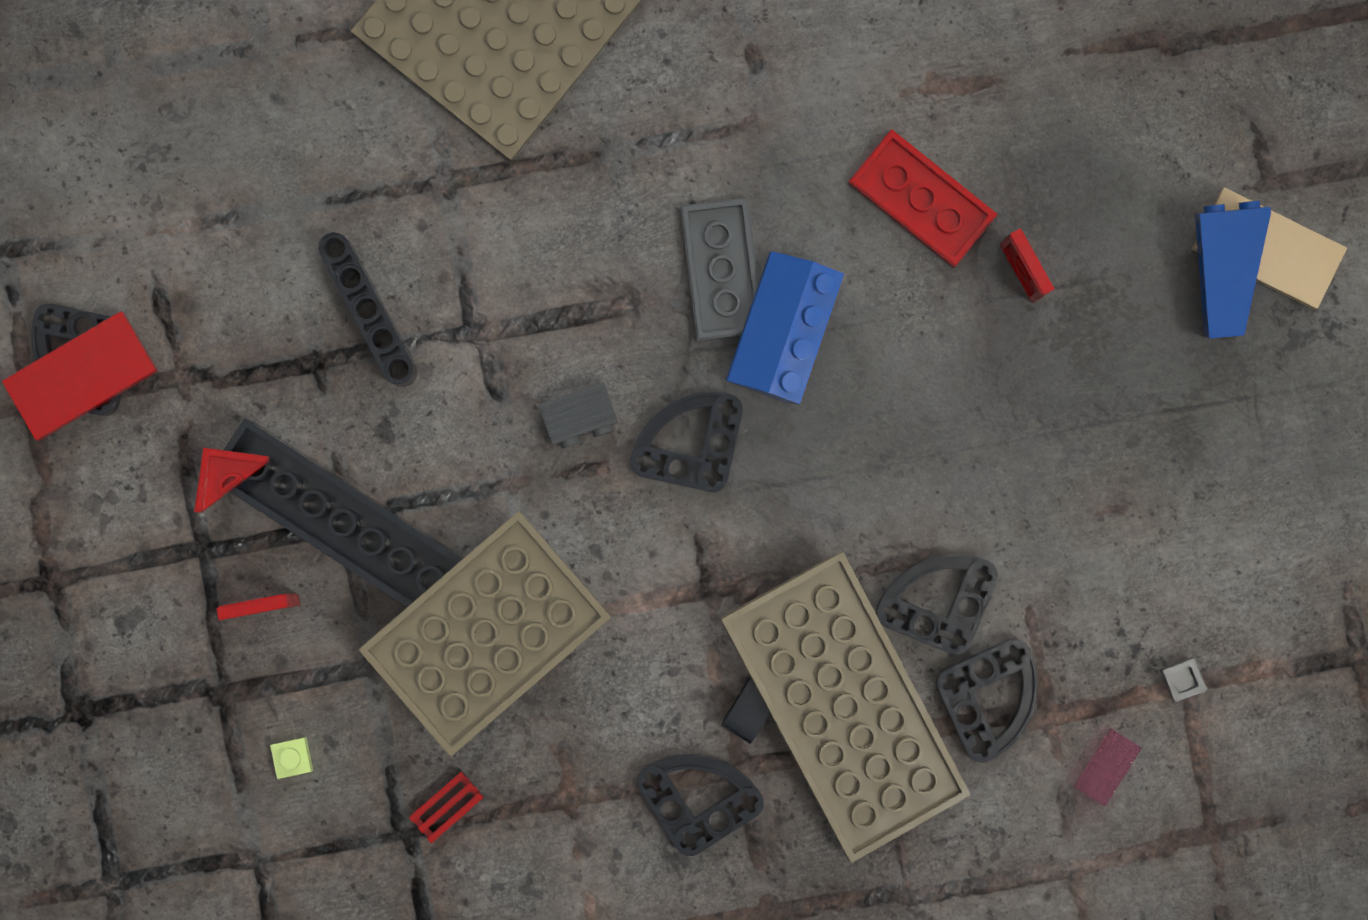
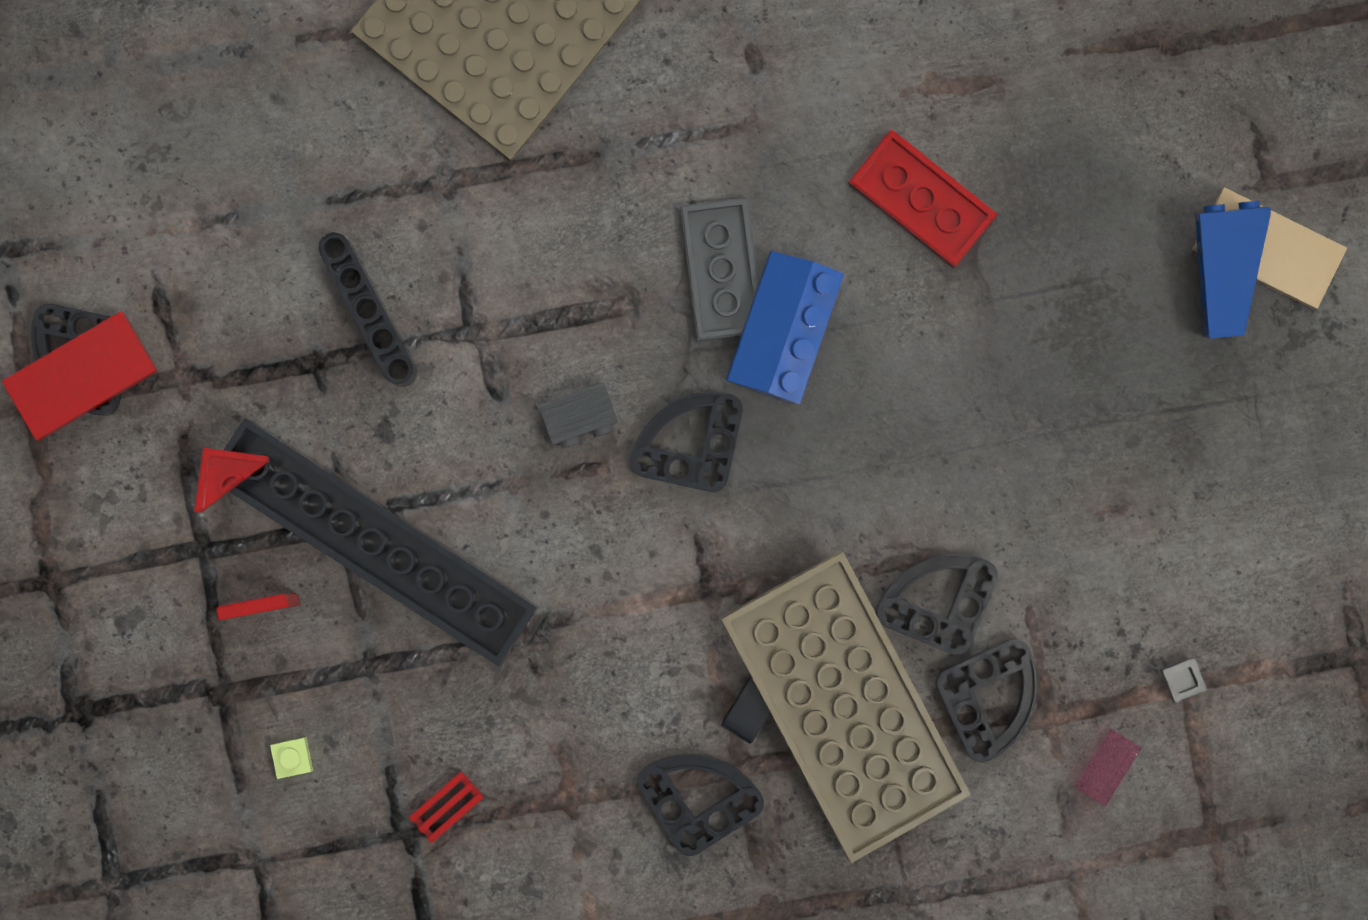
(485, 633): dark tan plate -> none
(1026, 266): red tile -> none

